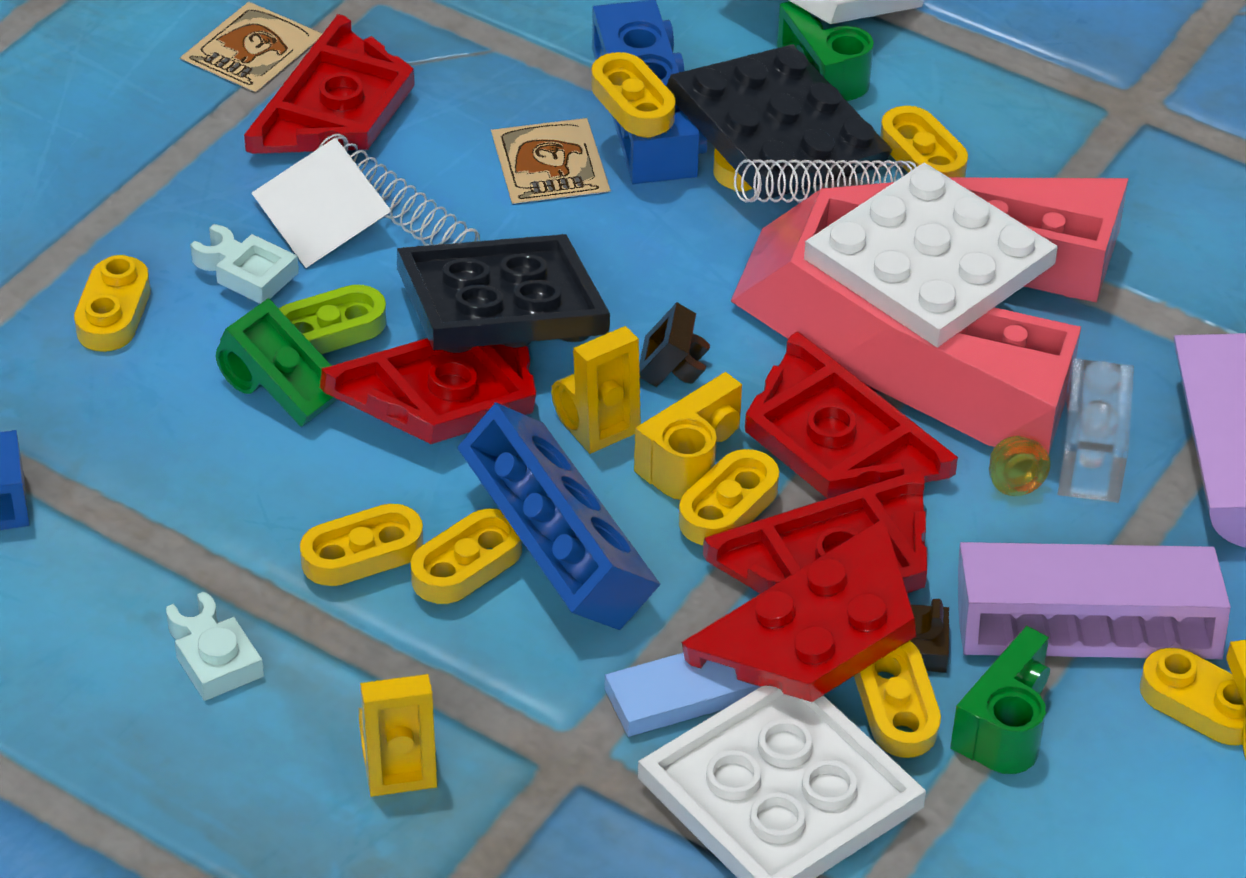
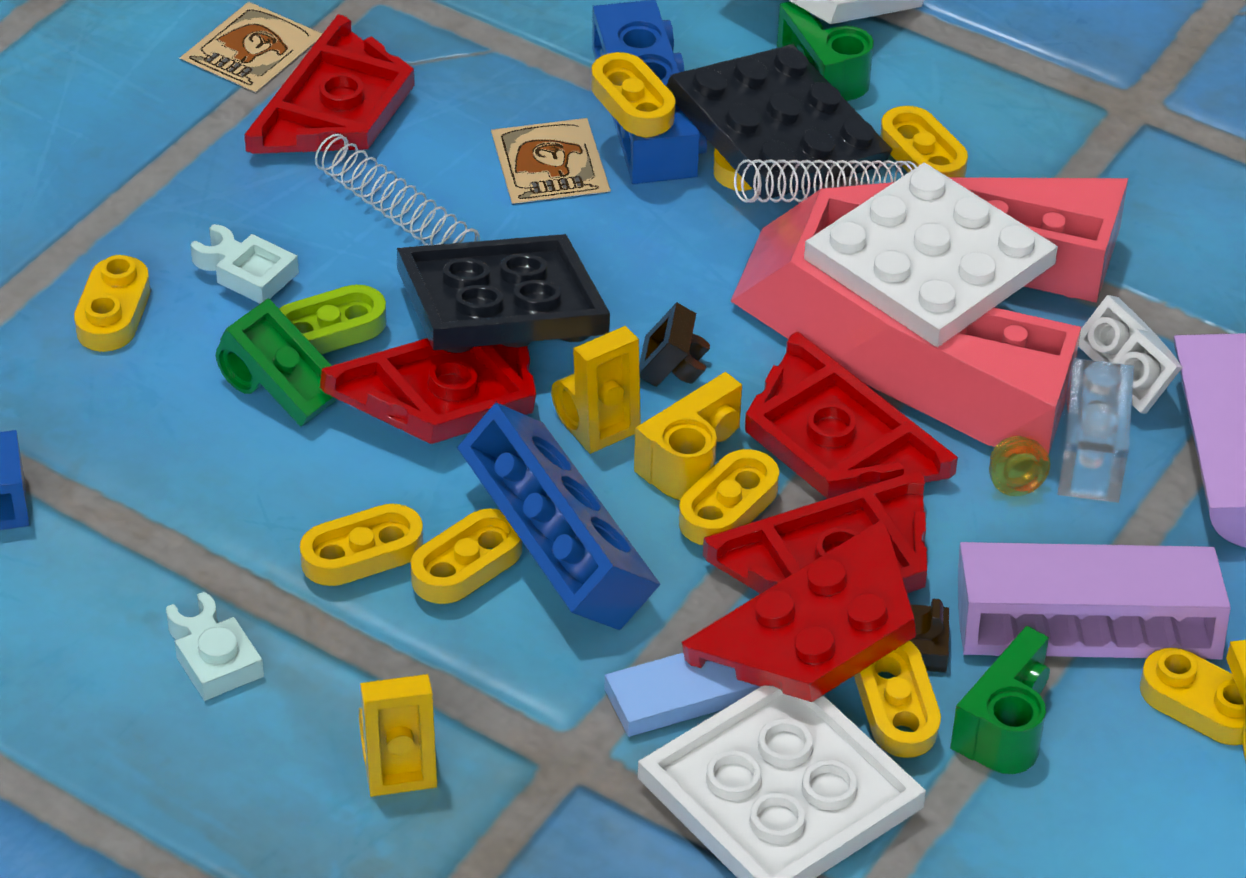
(321, 202): white sticker -> none
(1122, 337): none -> white slope

